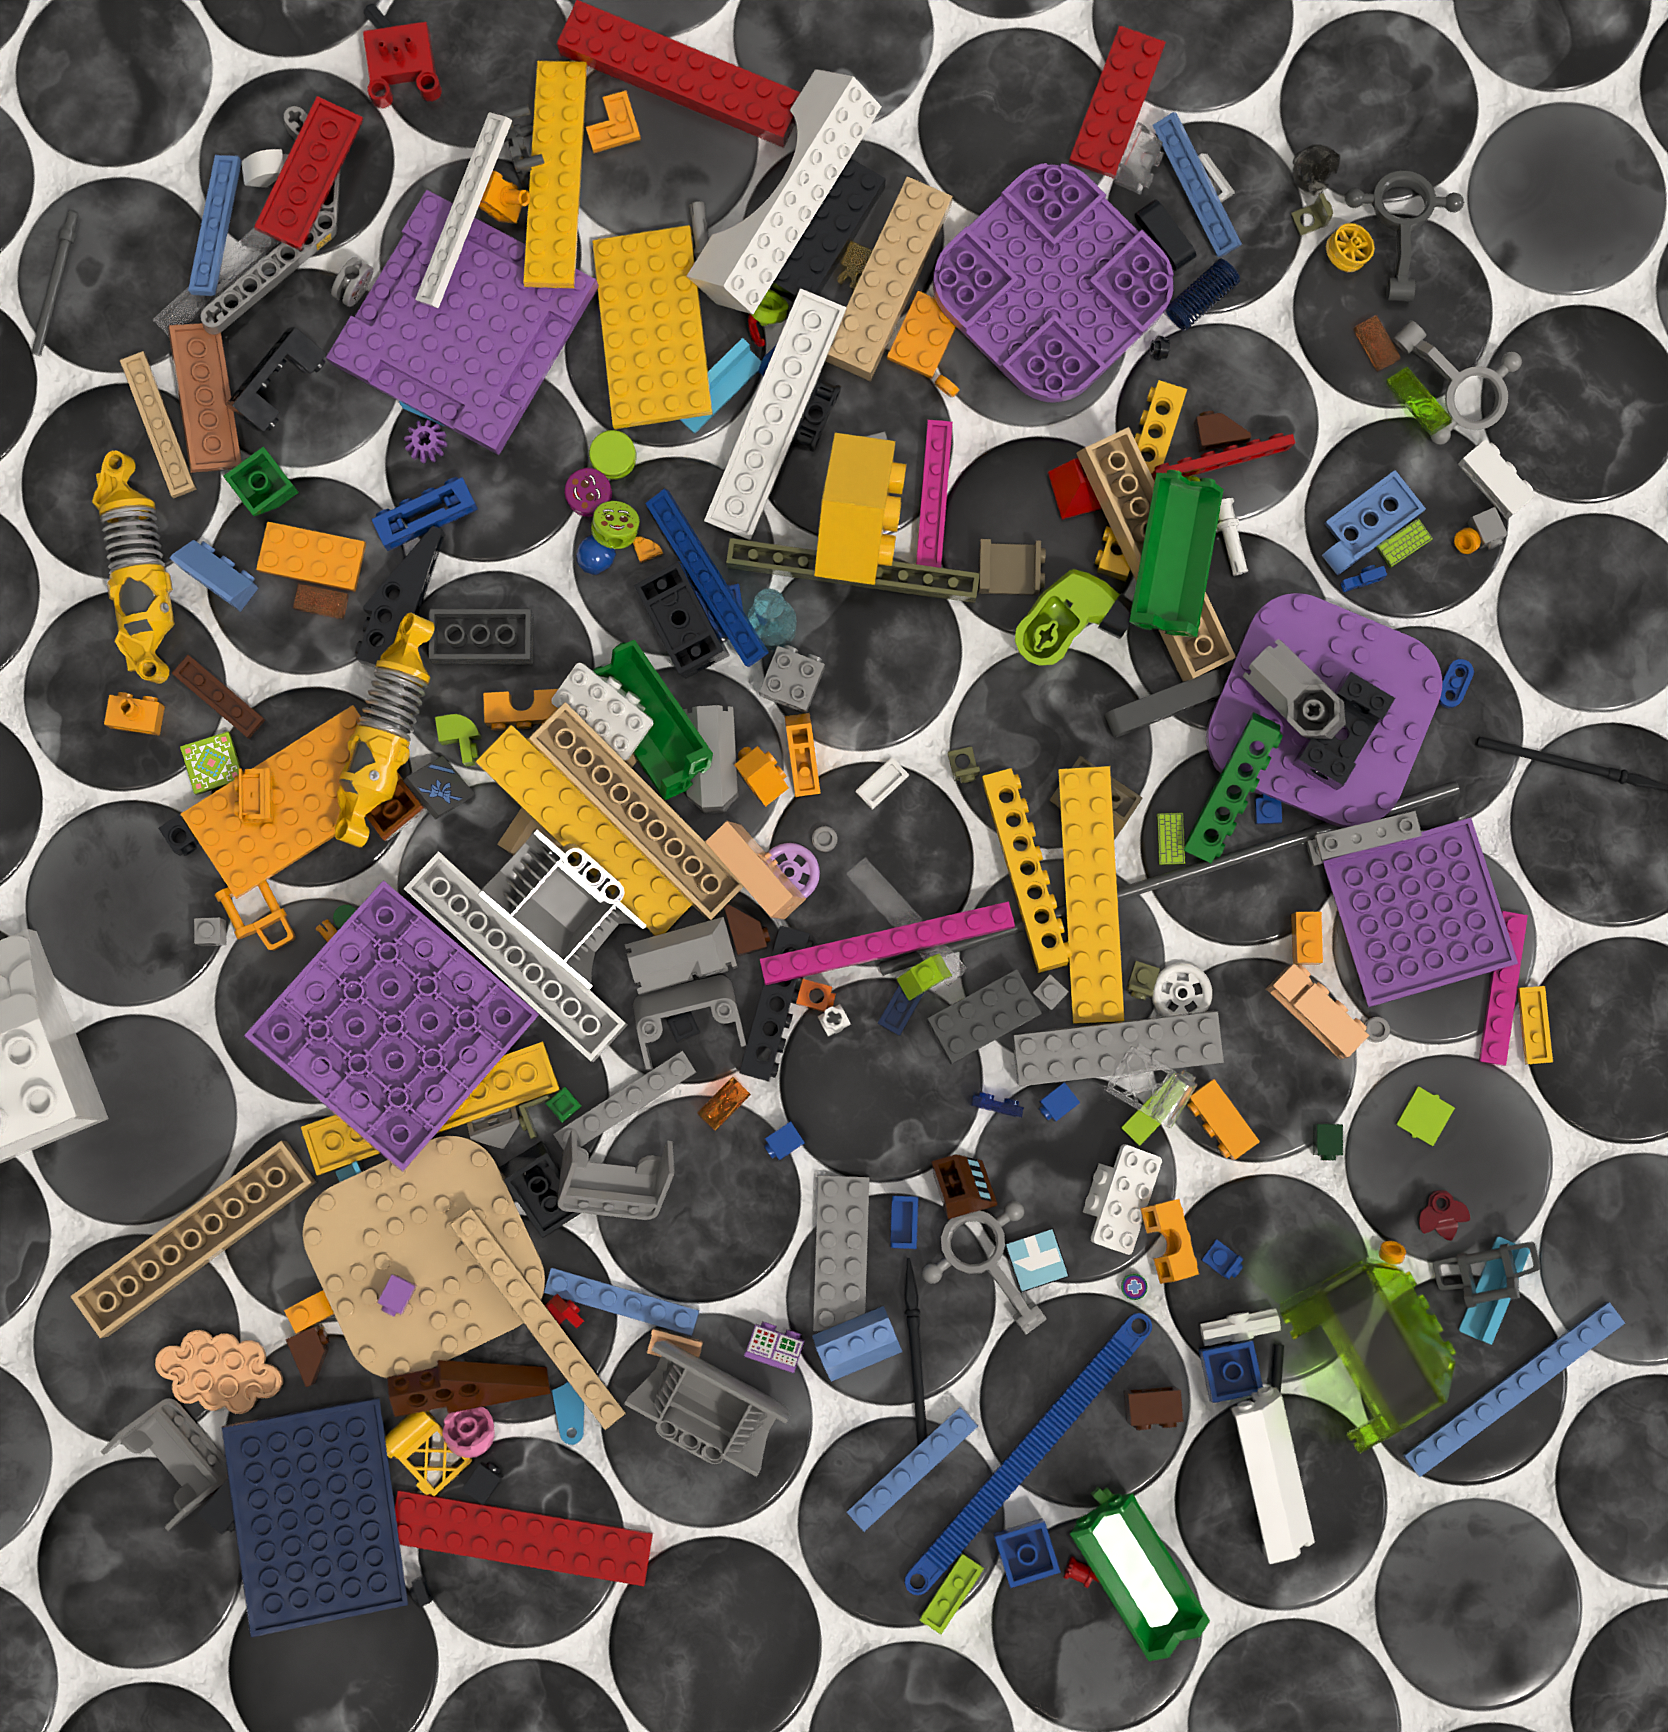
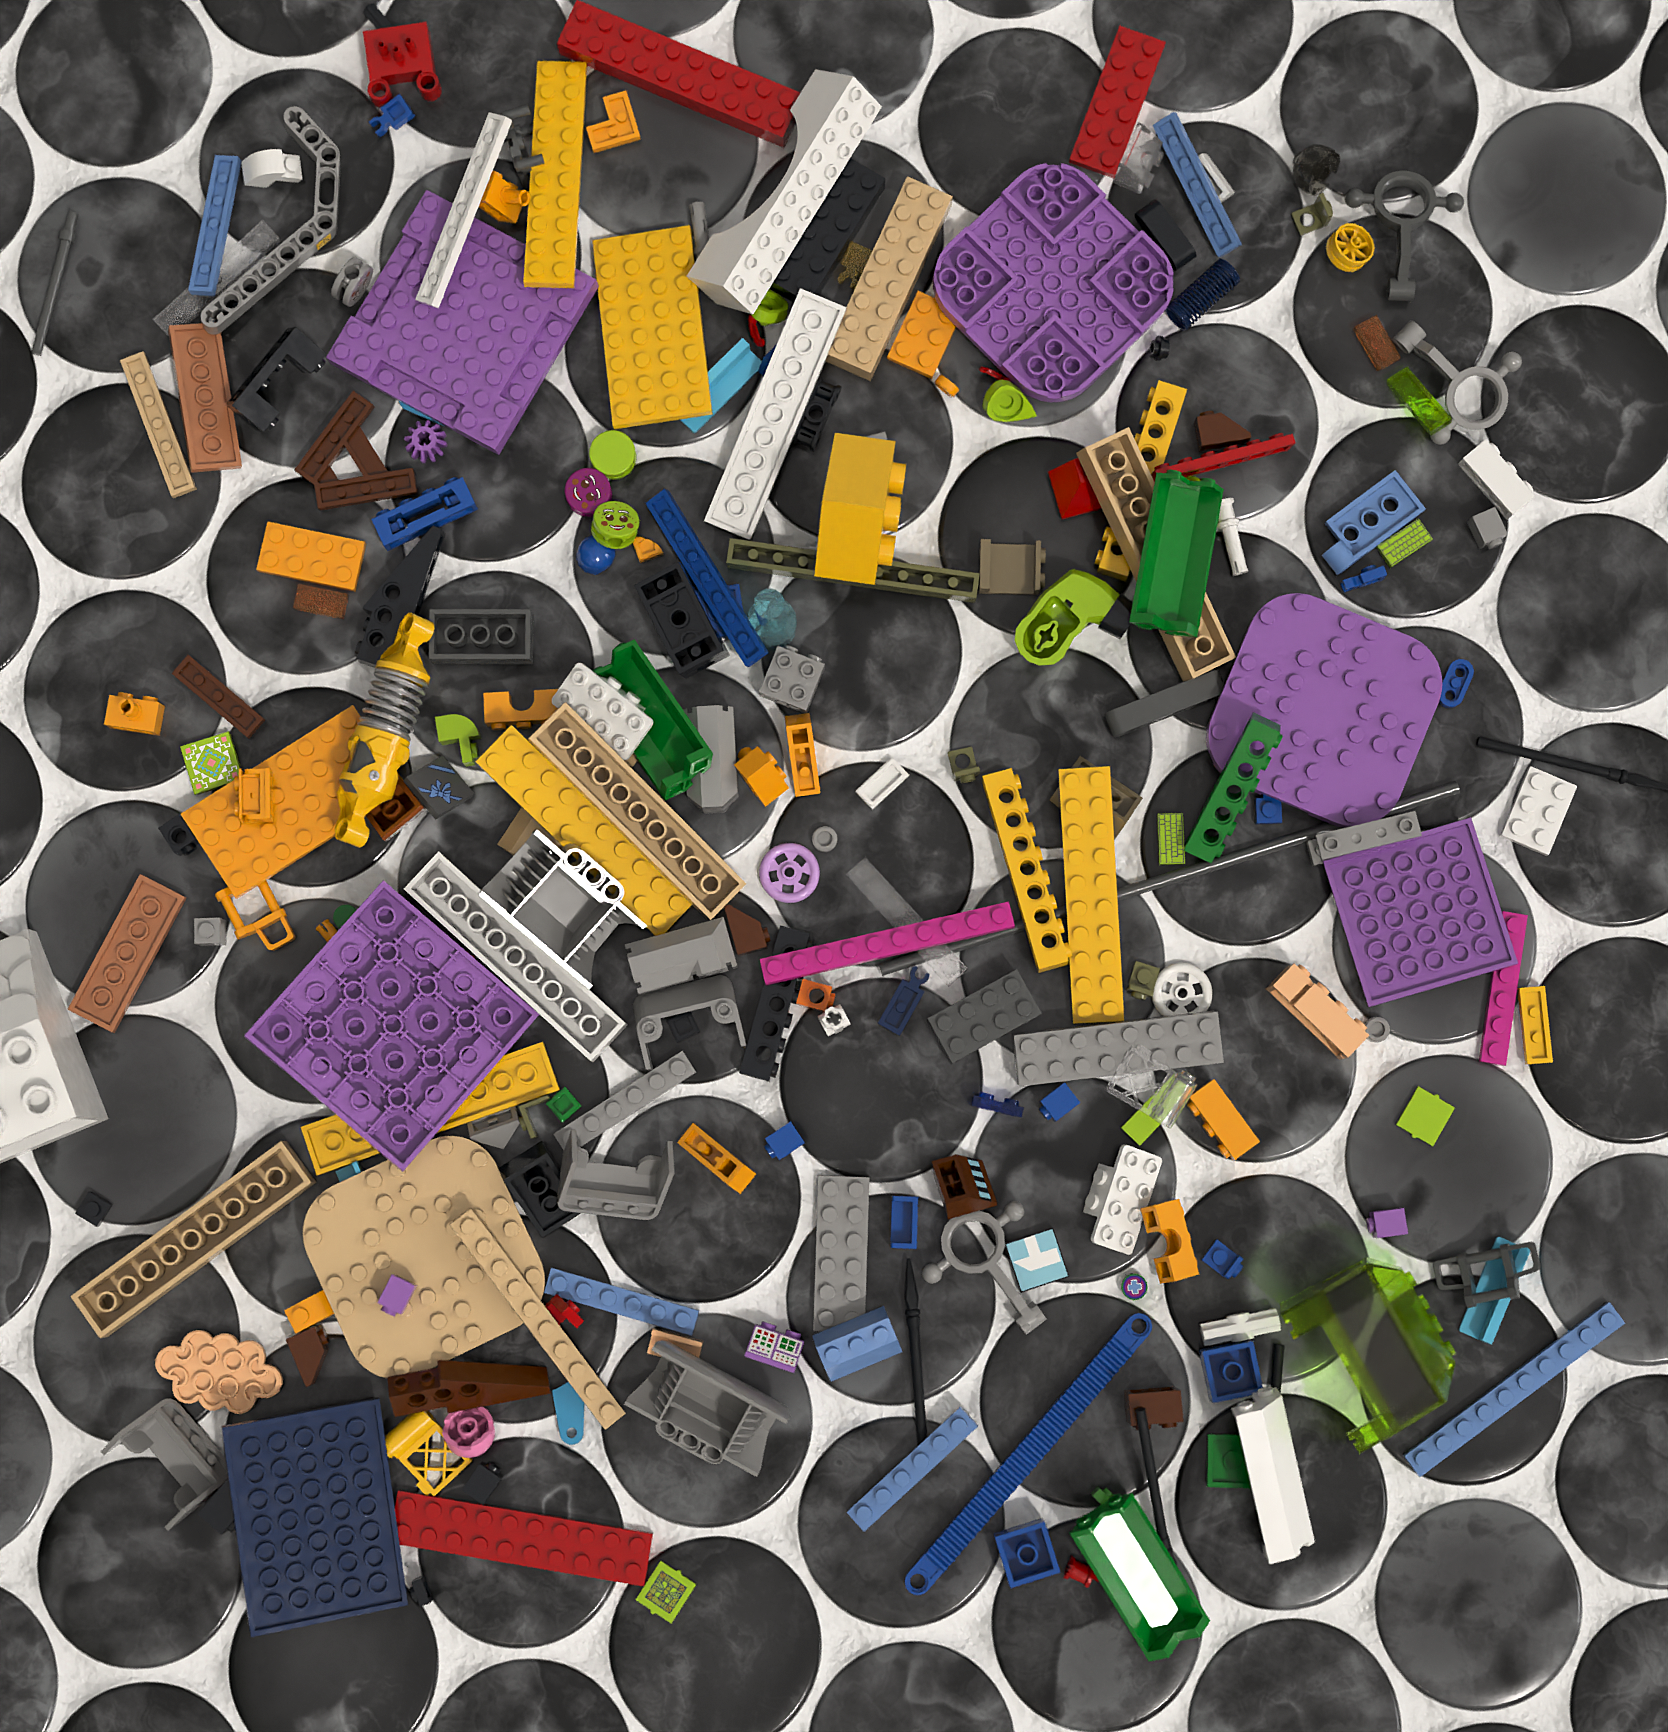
(93, 1209): none -> black plate
(127, 953): none -> nougat plate
(137, 575): yellow piece -> none
(215, 573): medium blue slope -> none
(260, 483): green slope -> none
(308, 173): red plate -> none
(346, 432): none -> reddish brown plate
(395, 114): none -> blue plate
(666, 1591): none -> piece
(716, 1158): none -> light orange slope
(723, 1103): clear orange plate -> none
(755, 870): light nougat brick -> none
(924, 976): lime slope -> none
(934, 493): dark pink plate -> none
(951, 1593): lime plate -> none
(1005, 400): none -> lime piece
(1049, 993): light grey brick -> none
(1152, 1479): none -> black piece
(1226, 1462): none -> green plate
(1297, 692): light grey brick -> none
(1307, 938): light orange brick -> none
(1328, 1141): dark green brick -> none
(1334, 759): black plate -> none
(1387, 1223): none -> medium lavender brick
(1392, 1252): light orange tile -> none
(1443, 1219): dark red plate -> none
(1467, 540): light orange tile -> none
(1538, 811): none -> white plate

